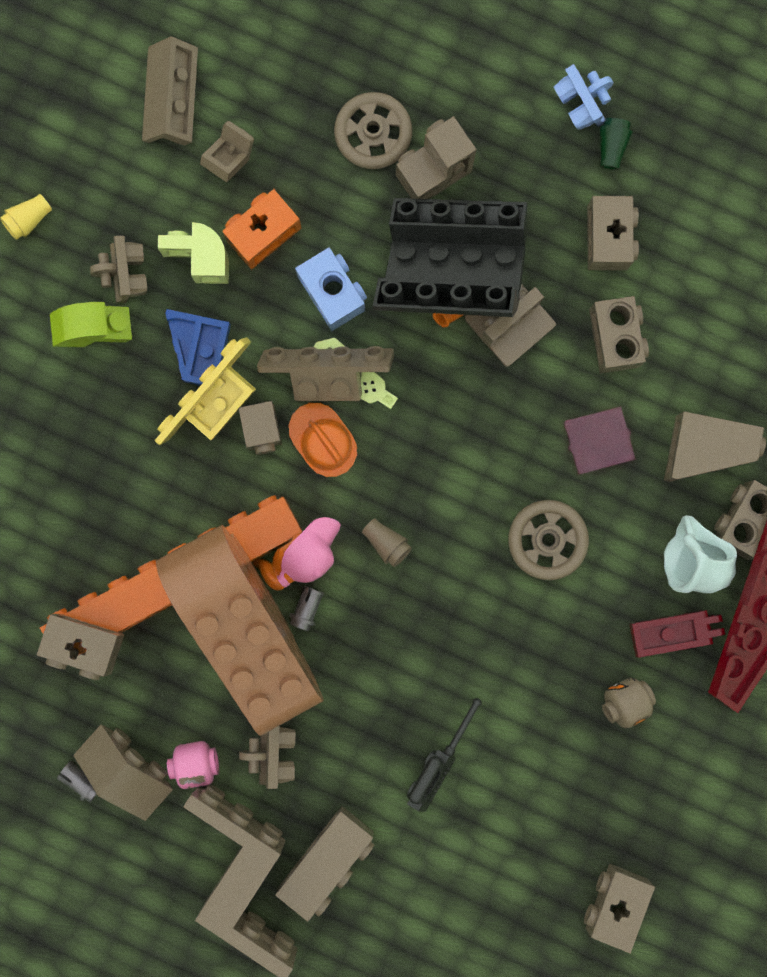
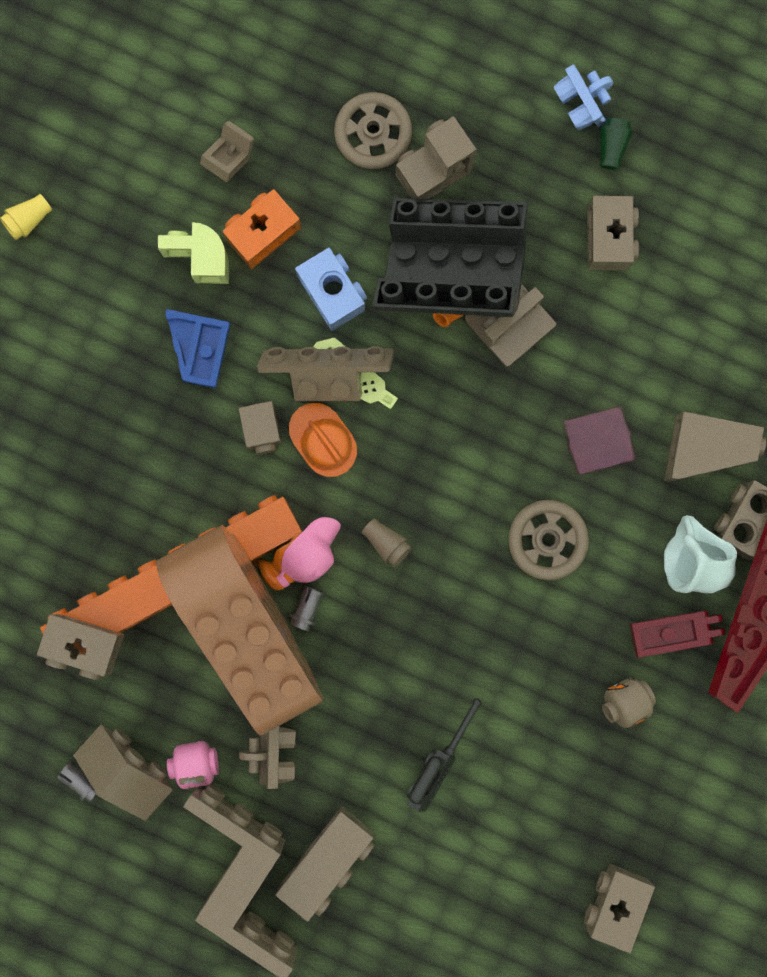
(89, 323): lime brick -> none
(122, 255): dark tan hips -> none
(170, 91): dark tan panel -> none
(215, 400): light yellow bracket -> none
(608, 334): dark tan brick -> none

